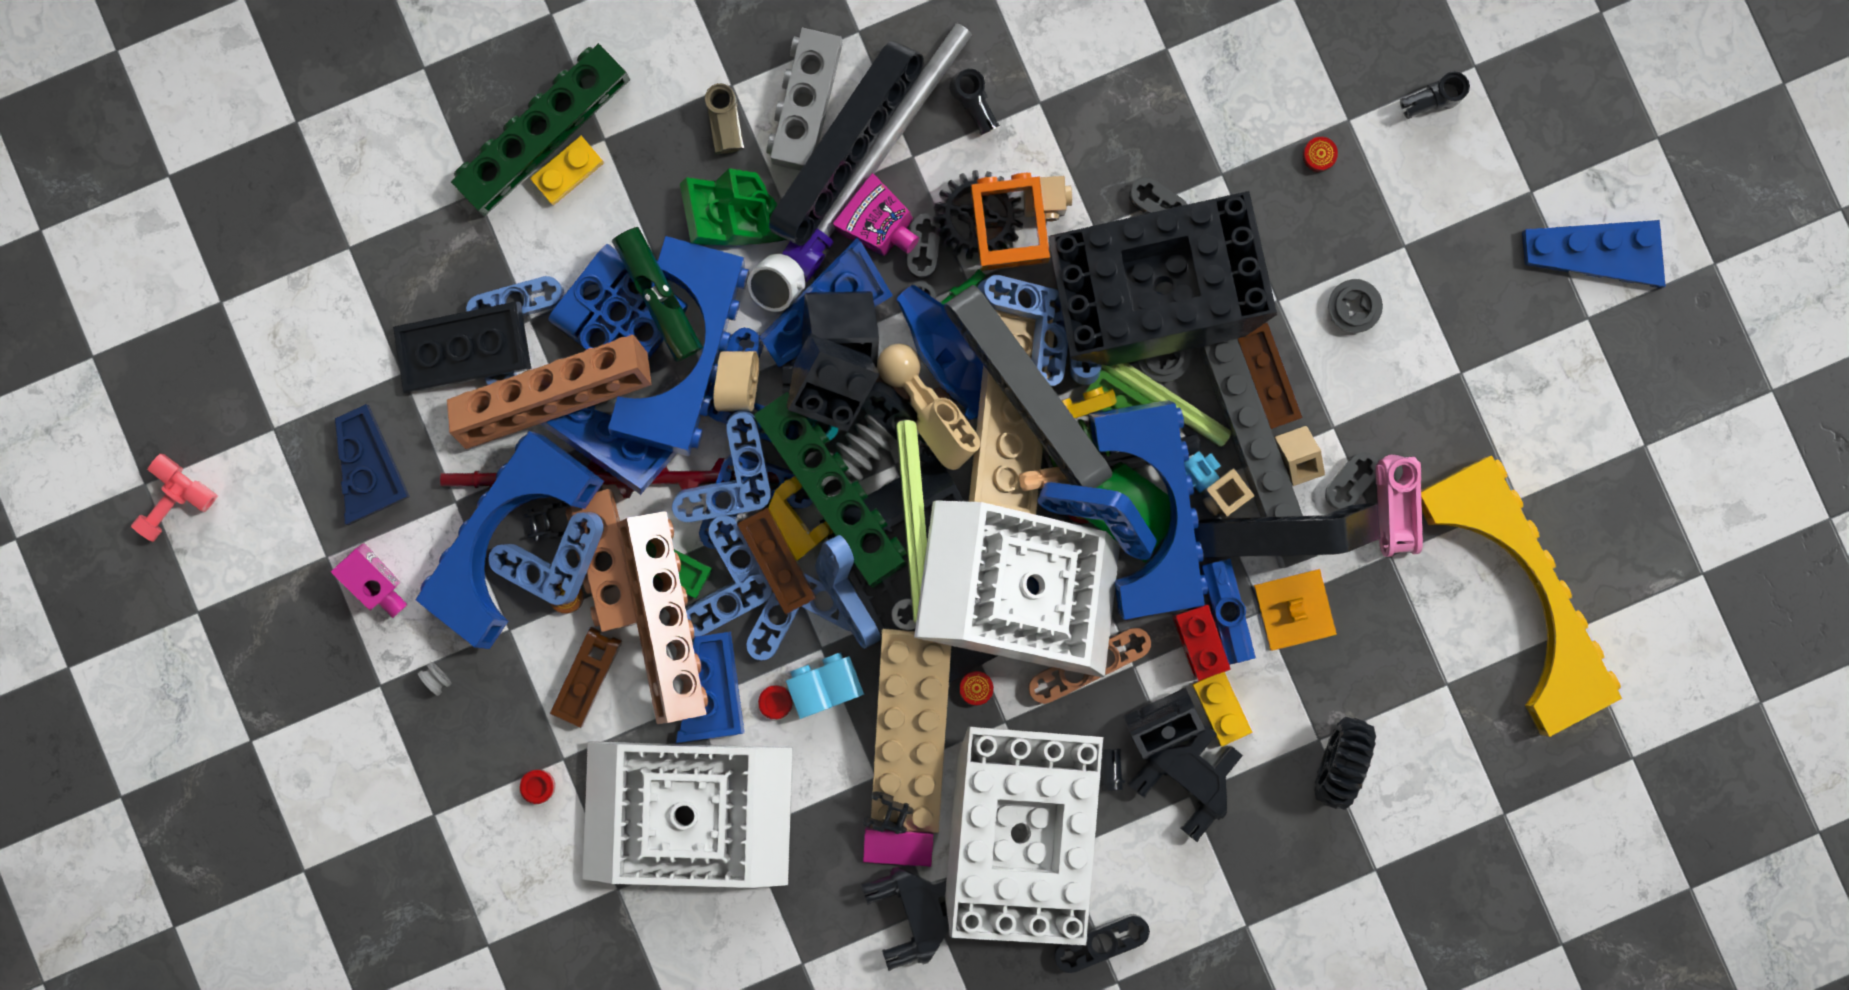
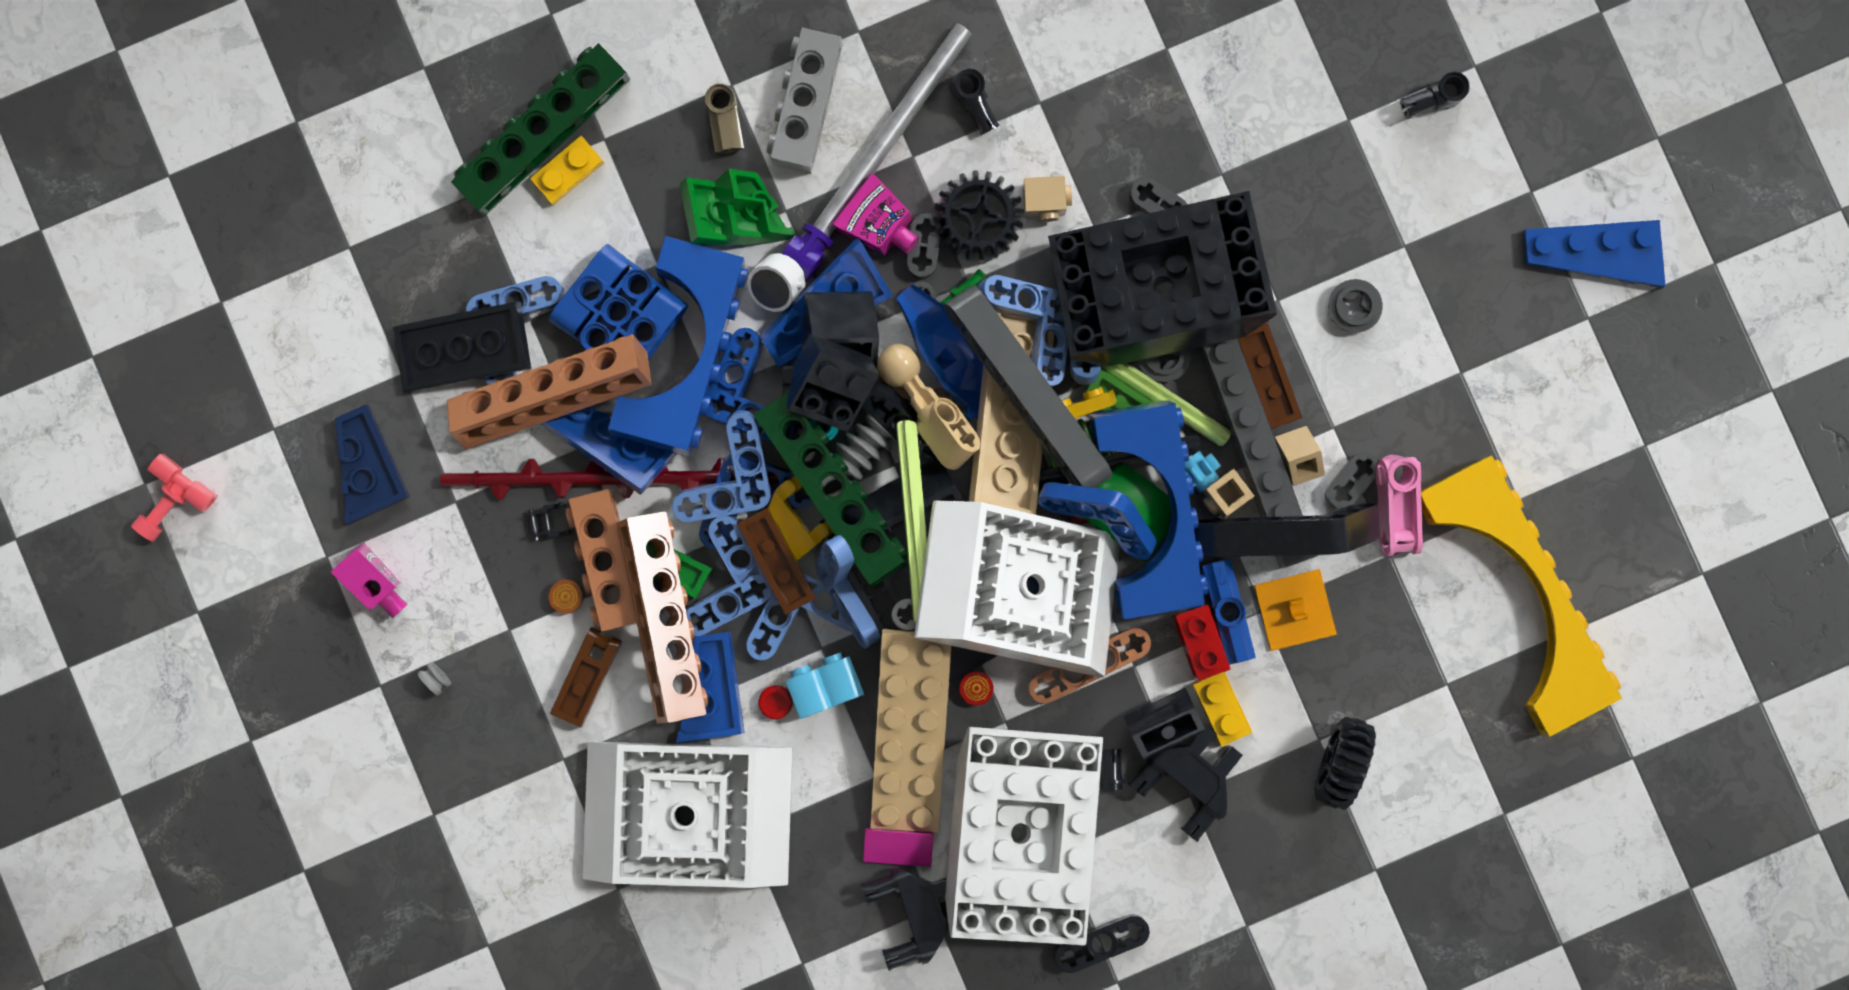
(458, 585): blue arch -> none
(537, 786): red tile -> none
(551, 573): medium blue beam -> none
(667, 316): dark green piece -> none
(736, 381): tan beam -> none
(846, 143): black beam -> none
(878, 825): black piece -> none
(1016, 256): orange window -> none
(1036, 479): light nougat axle -> none
(1320, 154): red tile -> none

